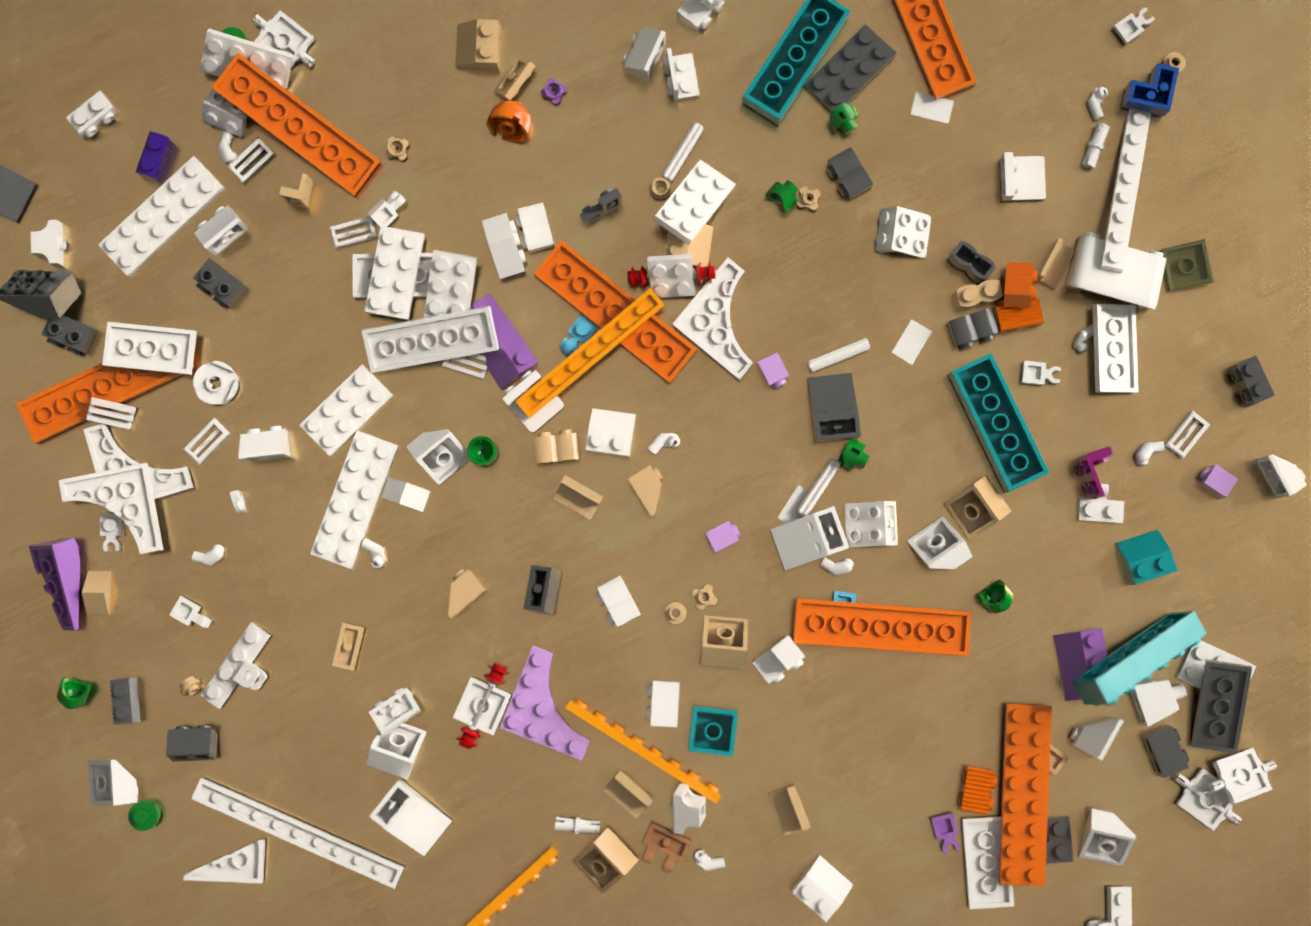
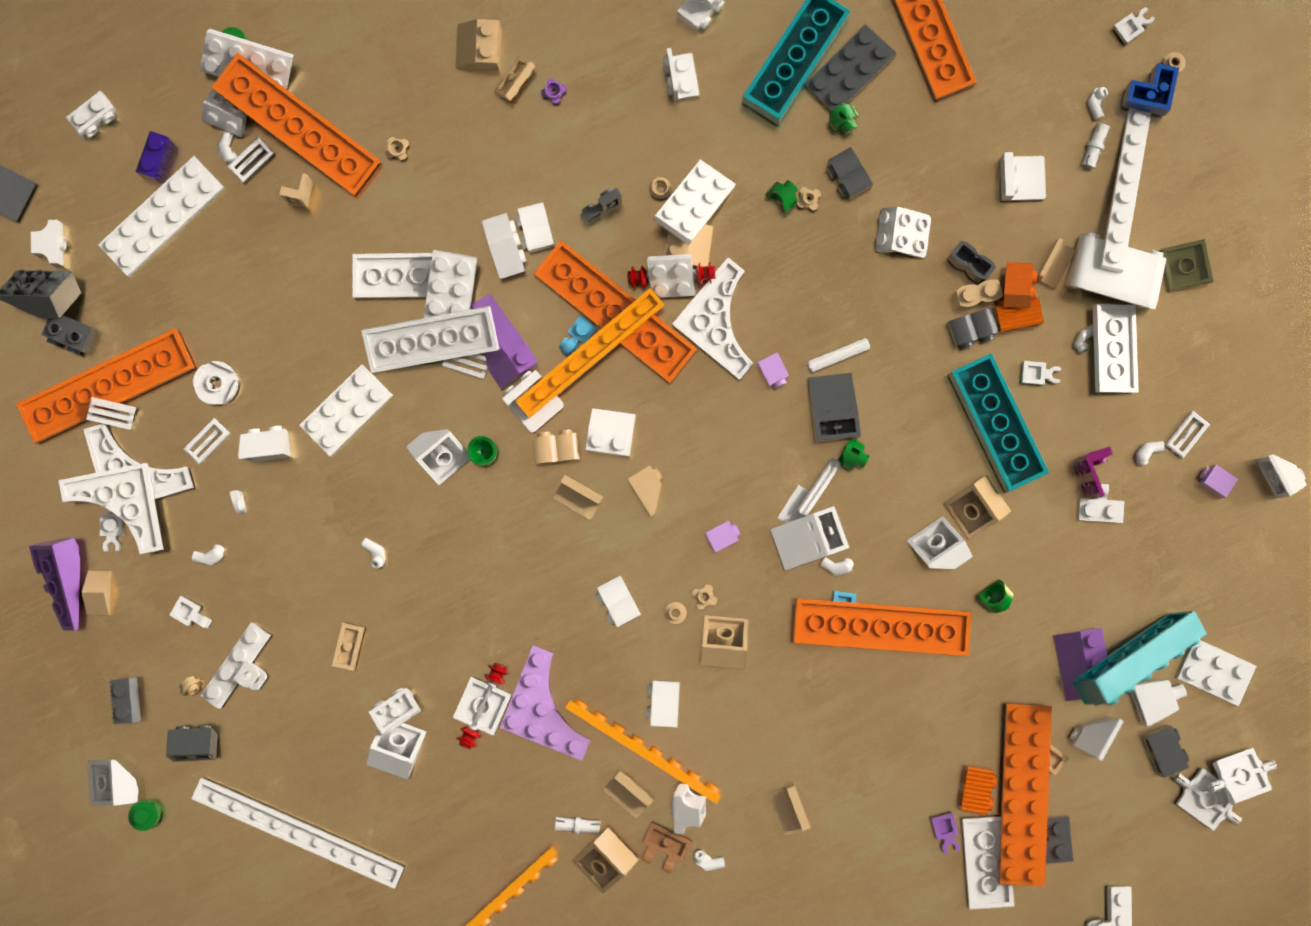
(73, 693): green piece -> none
(149, 348): white plate -> none
(220, 230): white slope -> none
(220, 283): dark grey brick -> none
(239, 866): white wing -> none
(285, 36): white plate -> none
(354, 499): white plate -> none
(371, 227): white tile -> none
(384, 212): white plate -> none
(394, 273): white plate -> none
(405, 494): white slope -> none
(410, 817): white slope -> none
(463, 592): tan slope -> none
(510, 120): orange cylinder -> none
(542, 590): dark grey brick -> none
(645, 53): white slope -> none
(664, 440): white arm -> none
(682, 151): white axle -> none
(713, 730): teal brick -> none
(778, 659): white brick -> none
(822, 888): white slope -> none
(871, 524): white bracket -> none
(911, 342): white sticker -> none
(927, 107): white sticker -> none
(1106, 838): white slope -> none
(1146, 557): teal slope -> none
(1221, 706): dark grey plate -> none
(1251, 381): dark grey brick -> none

